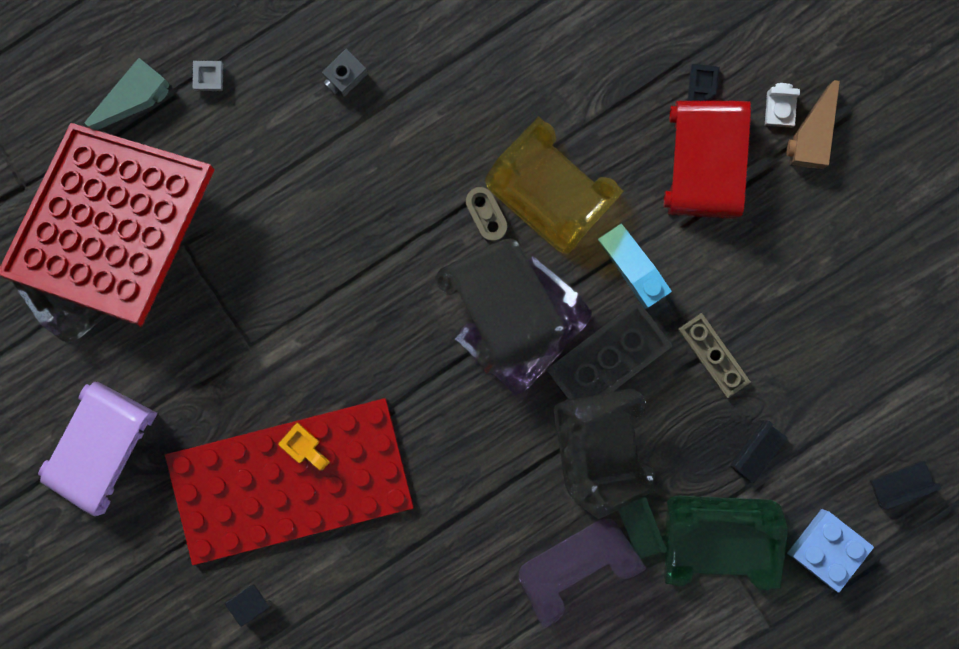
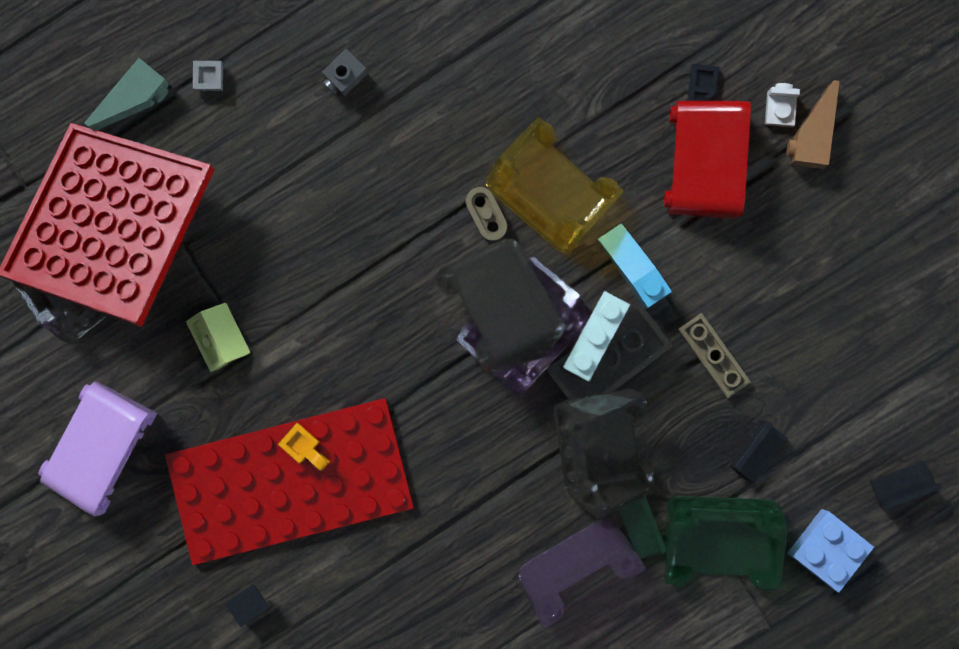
(217, 336): none -> yellowish green panel
(596, 336): none -> light aqua plate

